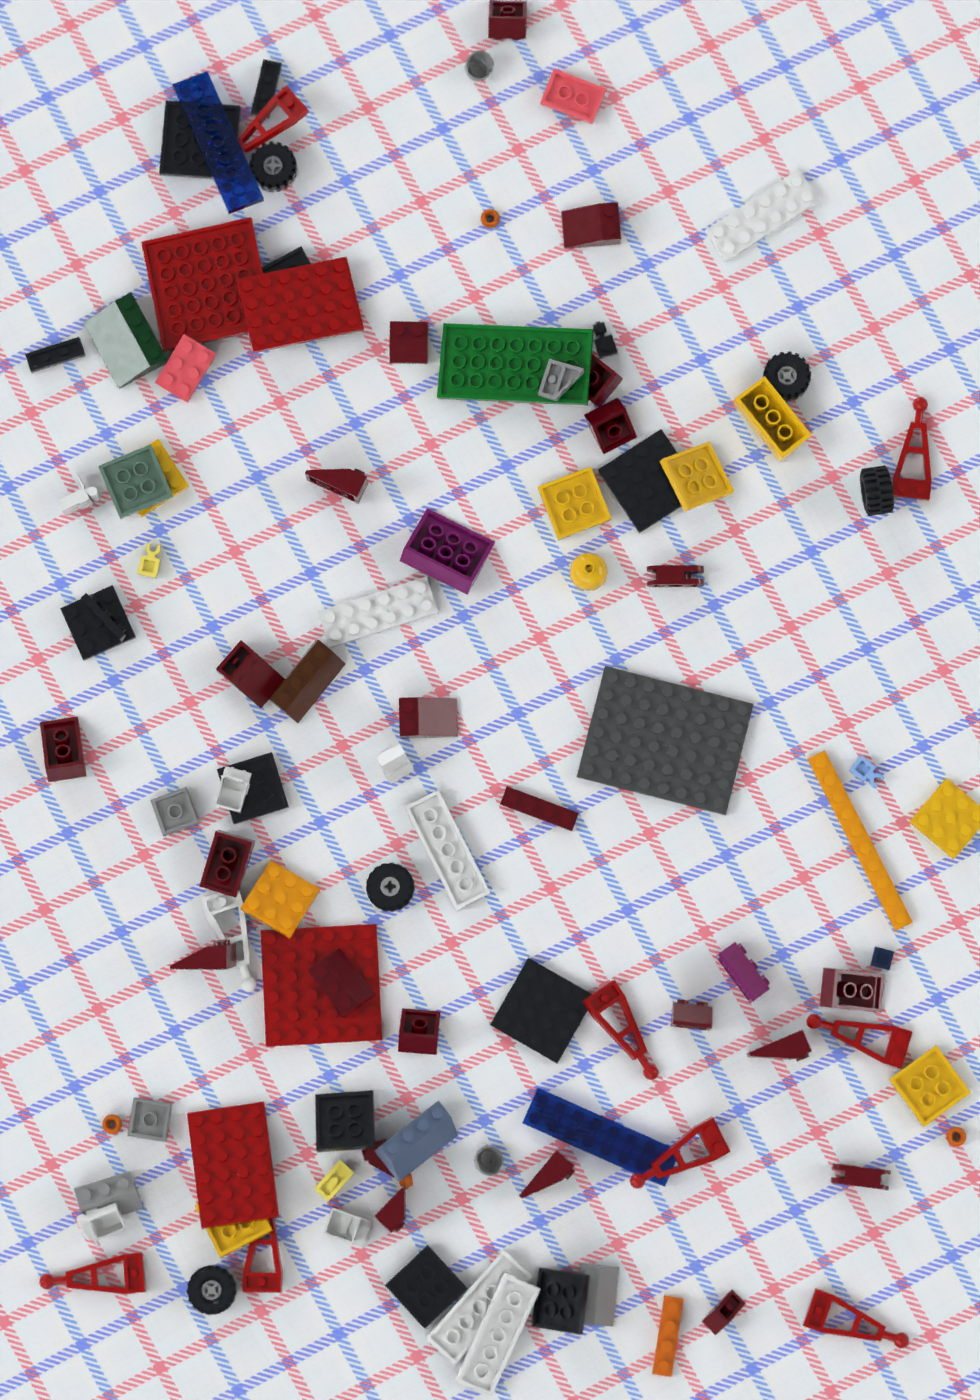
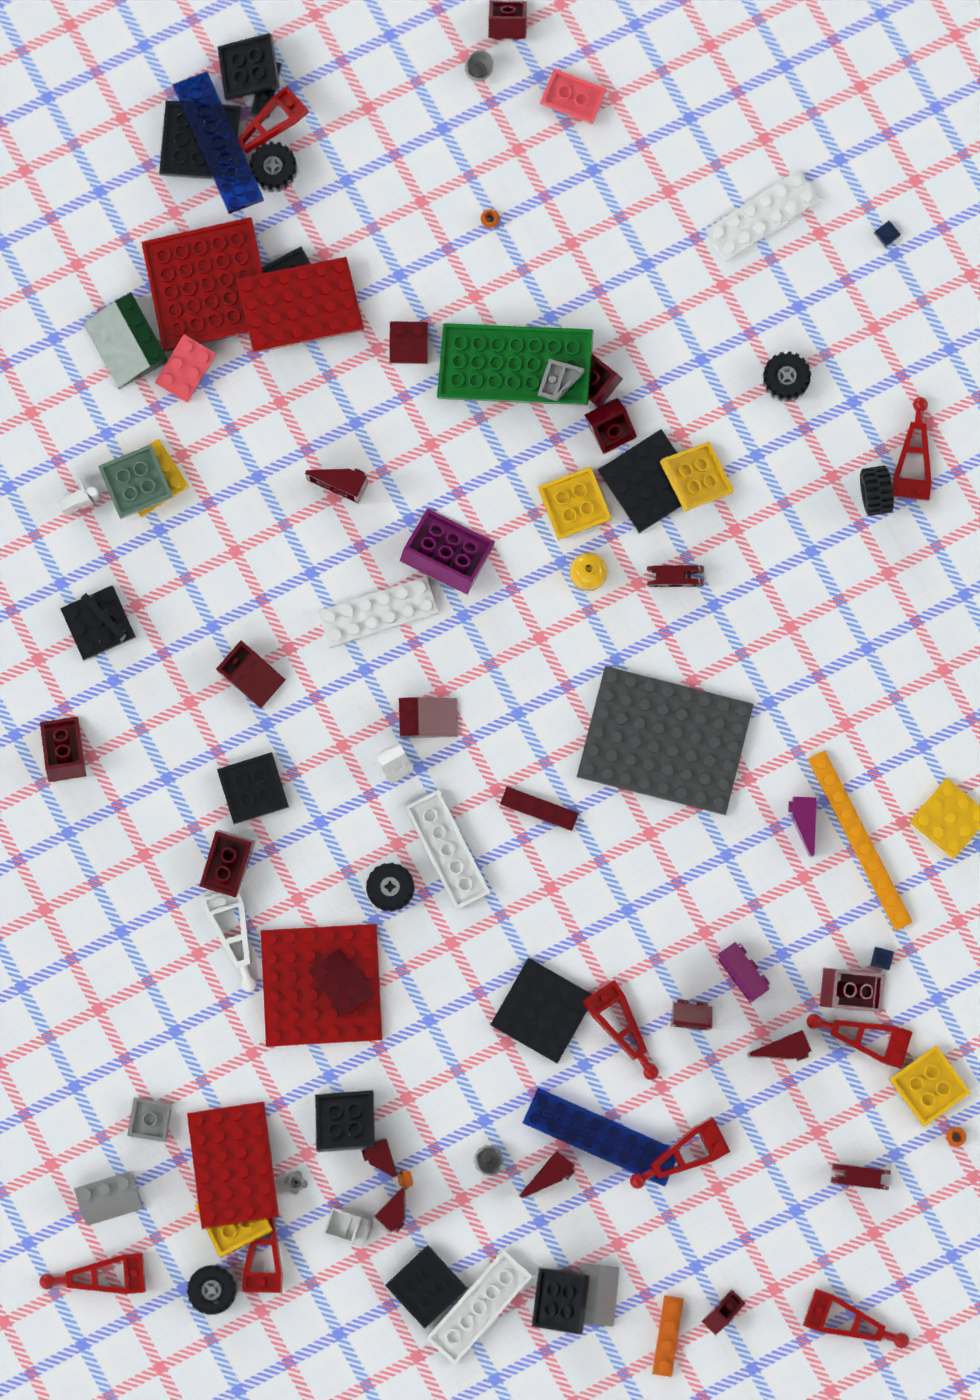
(55, 354): black plate -> none
(101, 1222): white piece -> none
(107, 1128): orange plate -> none
(150, 564): light yellow plate -> none
(175, 811): light grey plate -> none
(215, 956): dark red slope -> none
(232, 789): white piece -> none
(248, 66): none -> black plate
(280, 899): light orange plate -> none
(296, 1187): none -> light grey plate
(307, 681): reddish brown slope -> none
(334, 1180): light yellow plate -> none
(417, 1141): sand blue slope -> none
(419, 1031): dark red slope -> none
(497, 1334): white plate -> none
(591, 226): dark red slope -> none
(605, 344): black plate -> none
(772, 419): yellow slope -> none
(804, 818): none -> magenta slope
(864, 770): light blue plate -> none
(887, 233): none -> dark blue plate

